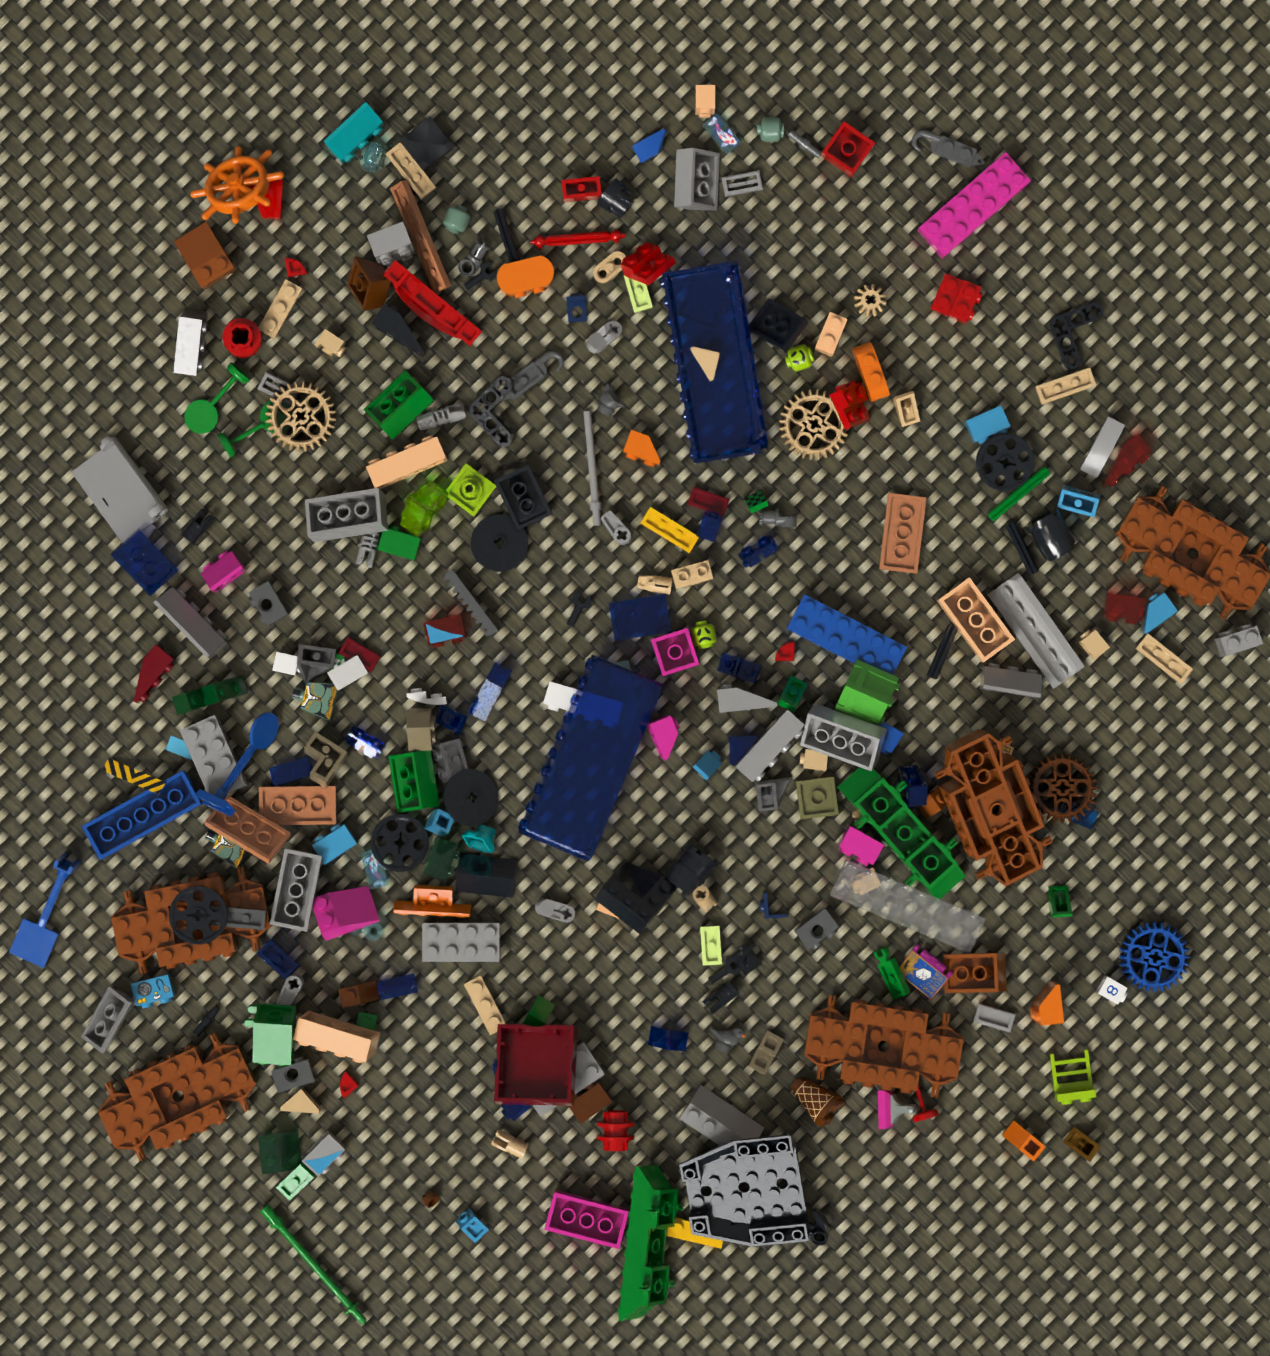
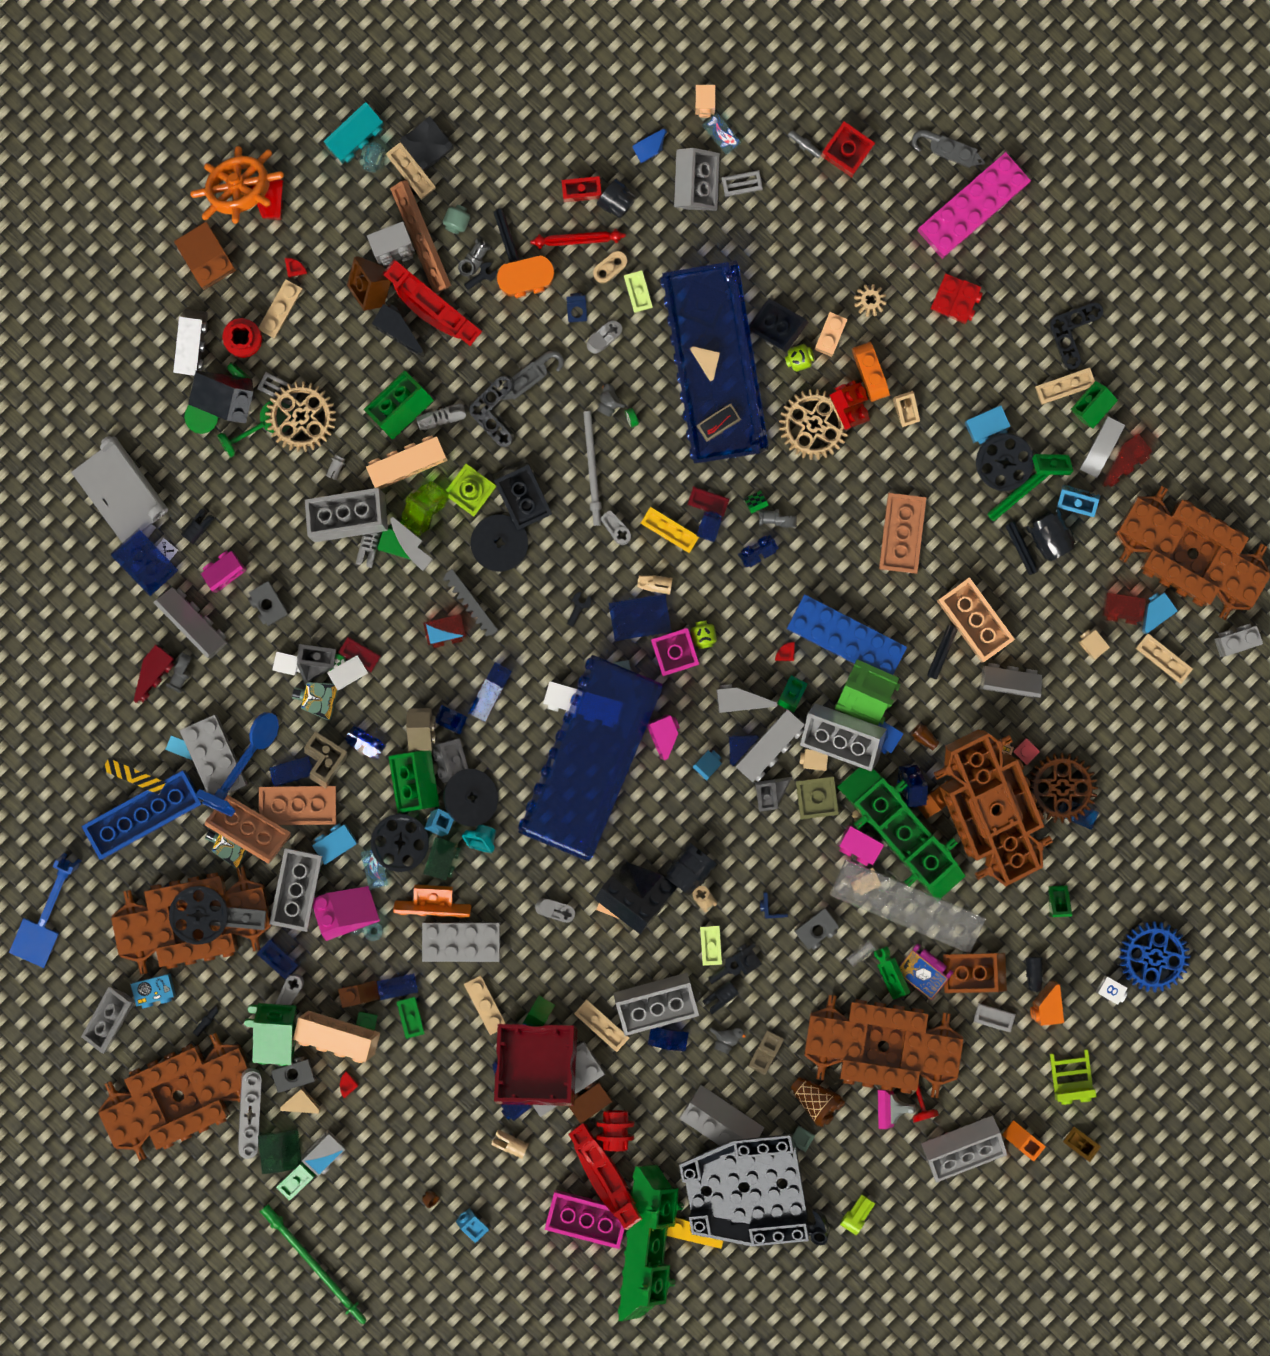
(167, 549): none -> white sticker
(179, 677): none -> dark grey connector
(209, 695): dark green arch -> none
(222, 395): none -> black slope
(249, 1096): none -> light grey piece
(330, 343): tan brick -> none
(336, 465): none -> light grey pin
(410, 1017): none -> green plate
(411, 544): none -> light grey slope
(419, 696): white slope -> none
(485, 875): black slope -> none
(601, 1025): none -> tan plate
(605, 1177): none -> red piece
(631, 417): none -> green tile
(641, 447): orange slope -> none
(646, 263): red plate -> none
(656, 1004): none -> light grey slope
(692, 574): tan brick -> none
(718, 422): none -> black slope
(739, 668): clear blue slope -> none
(770, 129): sand green head -> none
(803, 1138): none -> sand green tile
(854, 1219): none -> lime piece
(863, 951): none -> clear pin
(924, 736): none -> reddish brown cone
(964, 1148): none -> light grey slope
(1026, 751): none -> coral plate
(1034, 973): none -> black hinge
(1035, 630): light grey plate -> none
(1052, 464): none -> green plate
(1094, 404): none -> green brick

